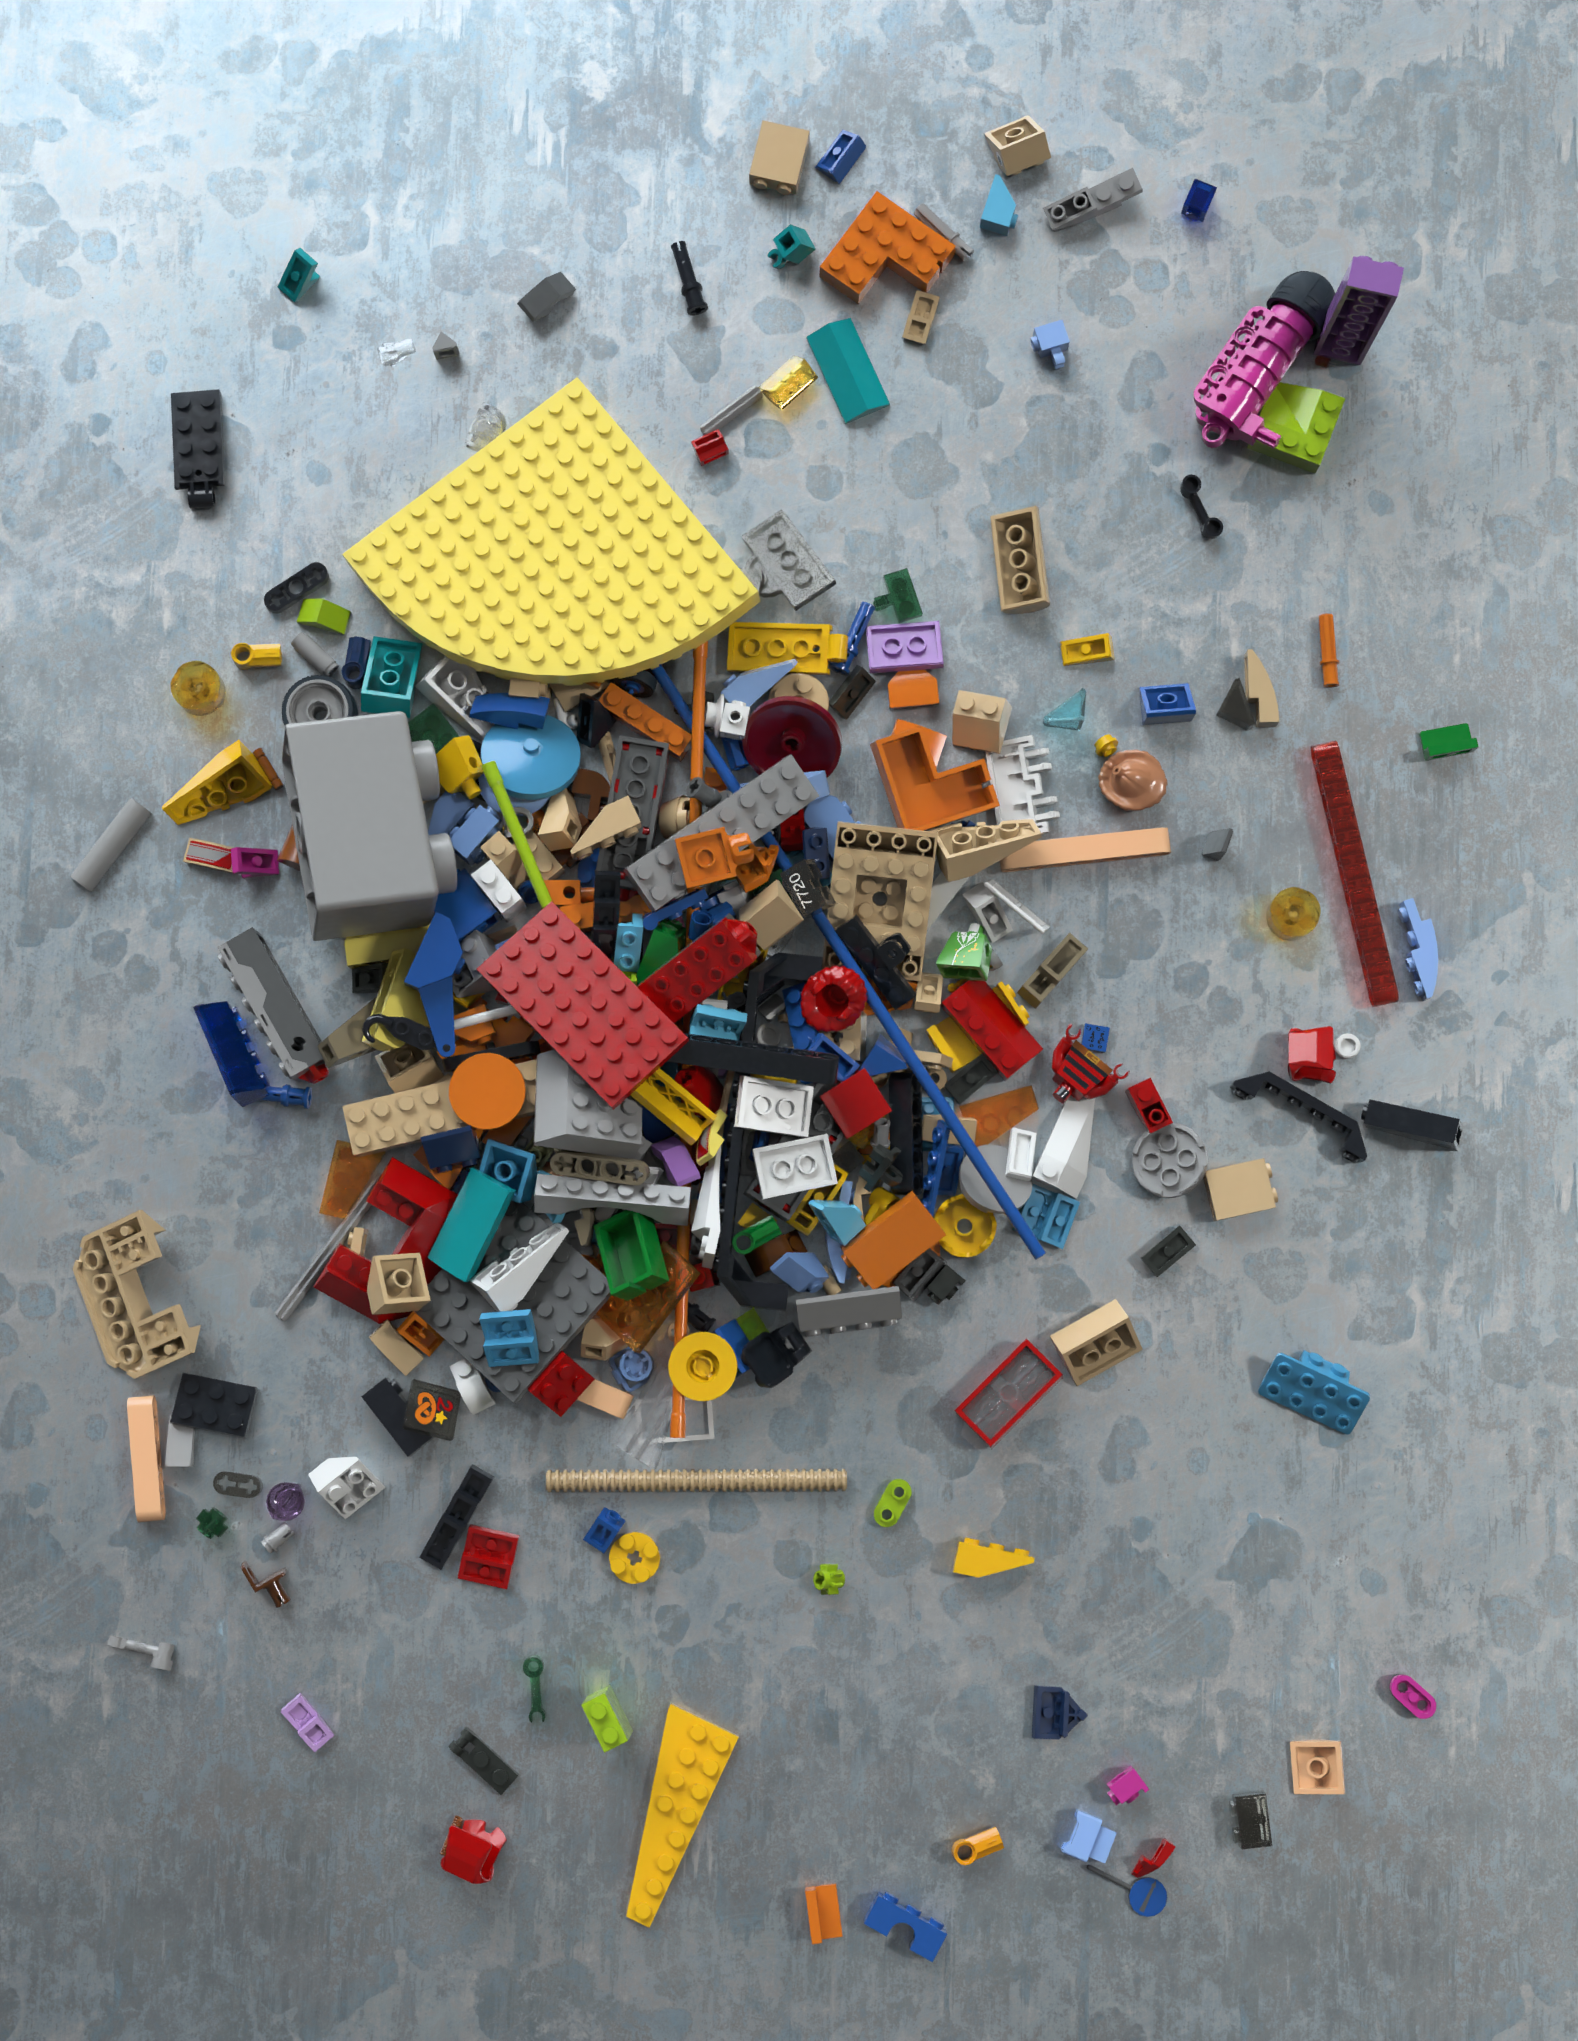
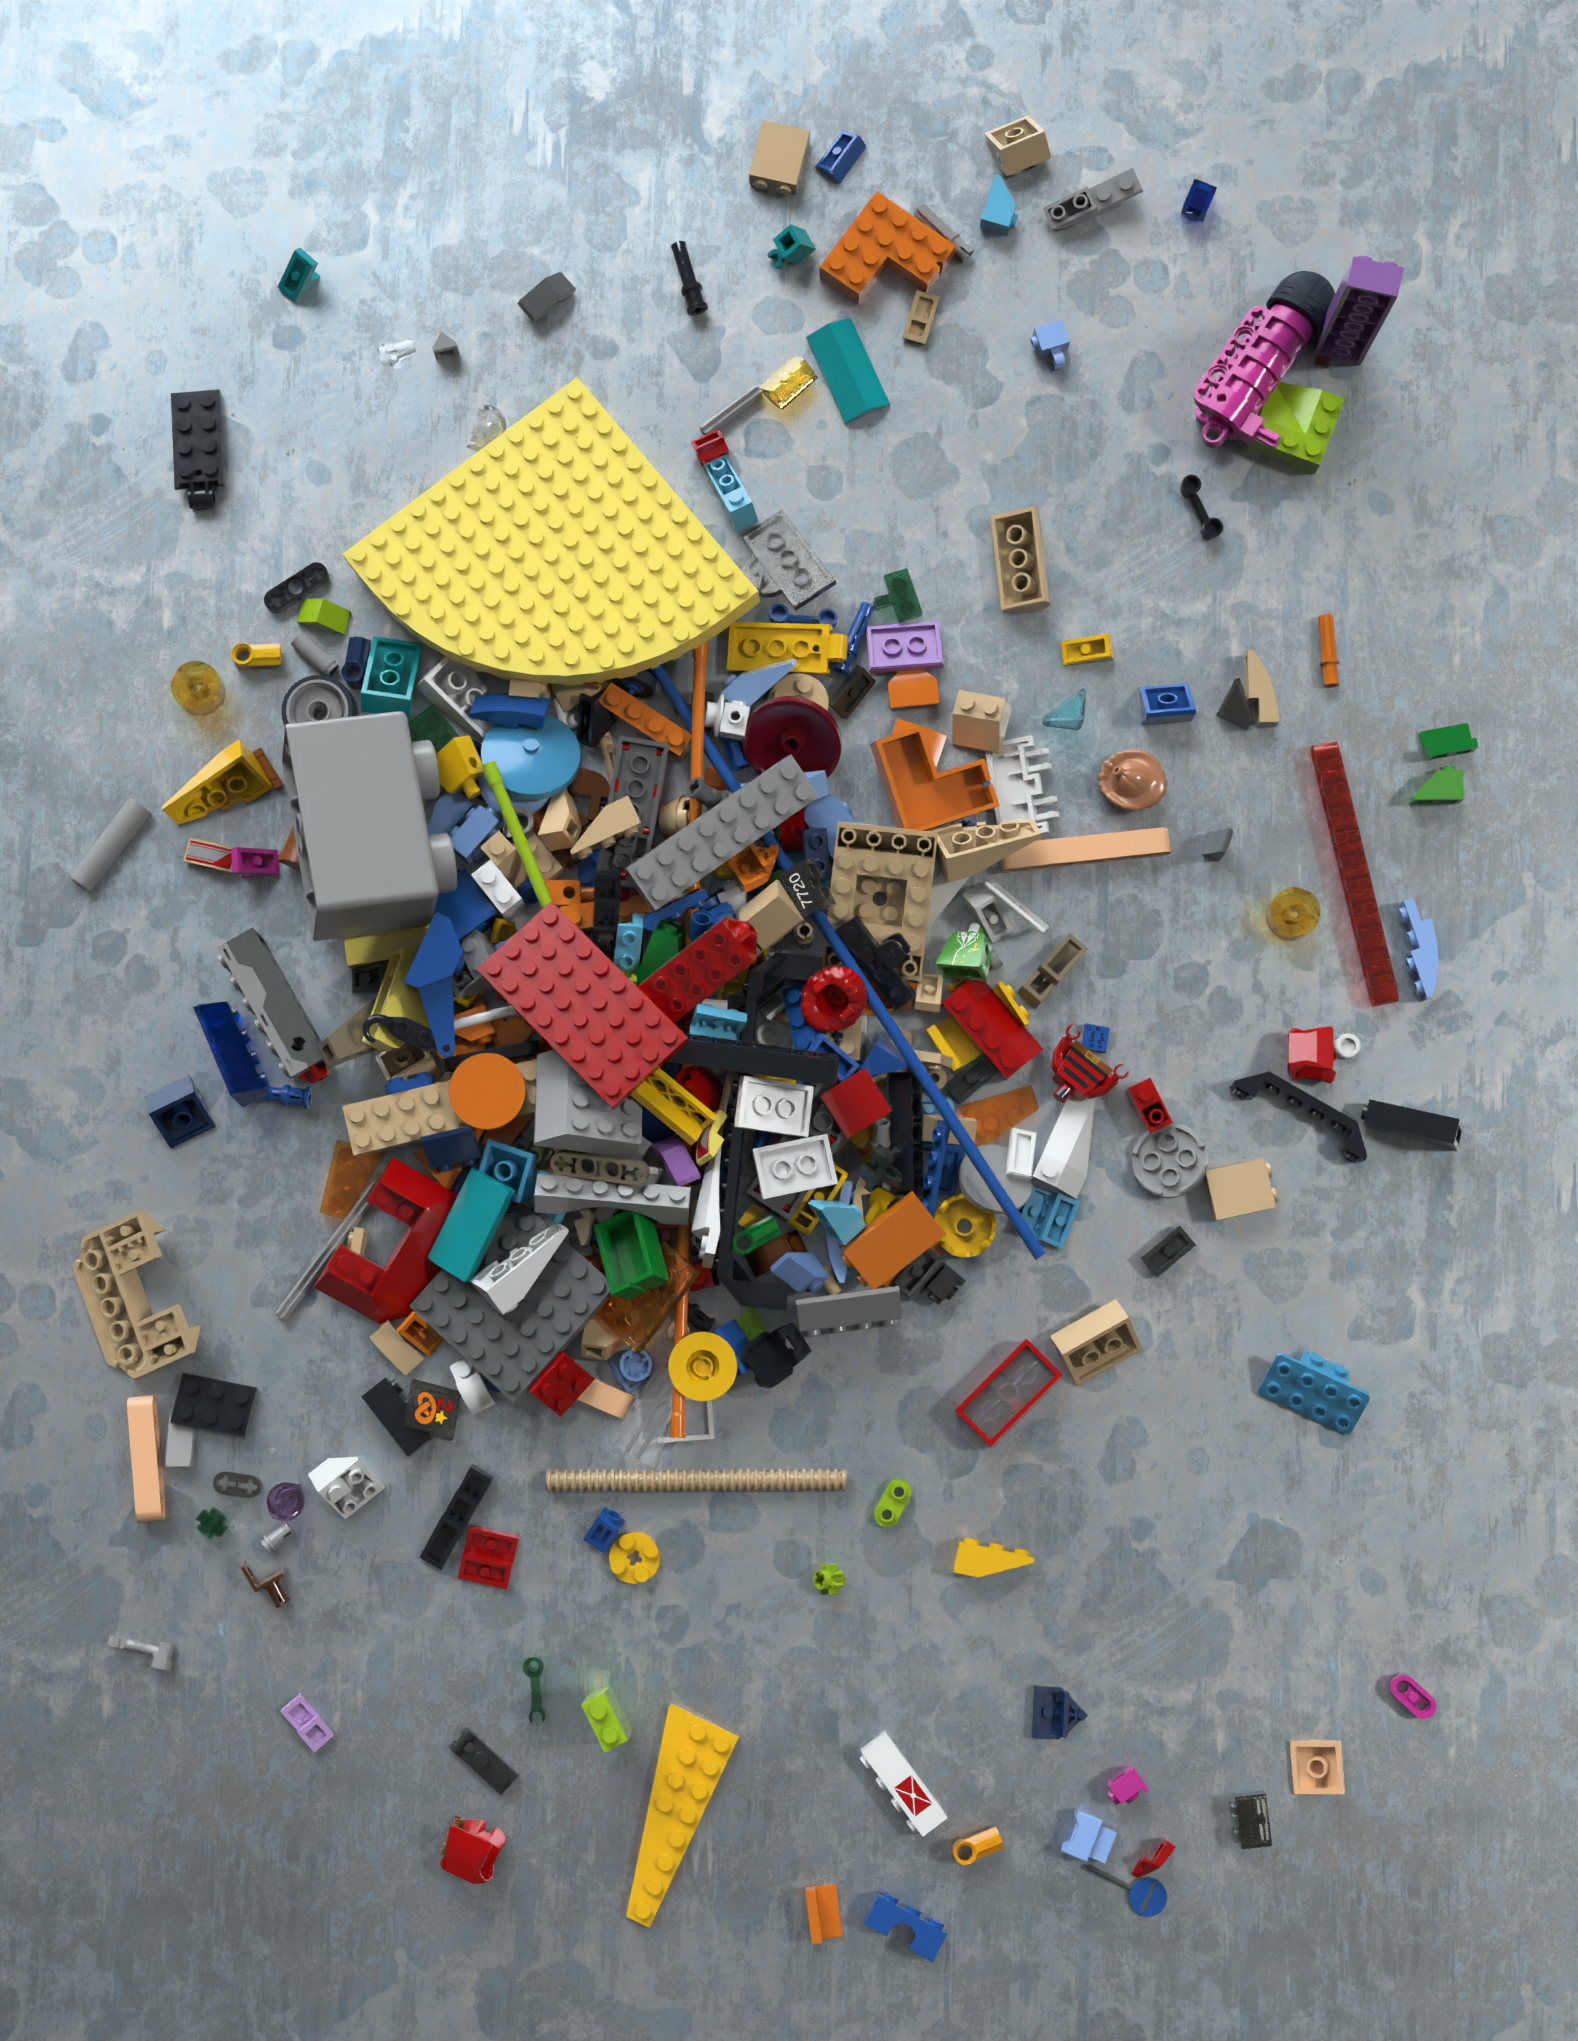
(179, 1111): none -> dark blue slope
(397, 1284): tan slope -> none
(399, 1084): none -> blue plate
(501, 930): none -> yellow slope
(509, 1338): dark azure slope -> none
(712, 856): orange plate -> none
(731, 493): none -> medium azure slope
(779, 614): none -> blue bar
(807, 930): none -> dark tan pin
(903, 1783): none -> white brick
(1106, 745): yellow plate -> none
(1442, 788): none -> bright green slope

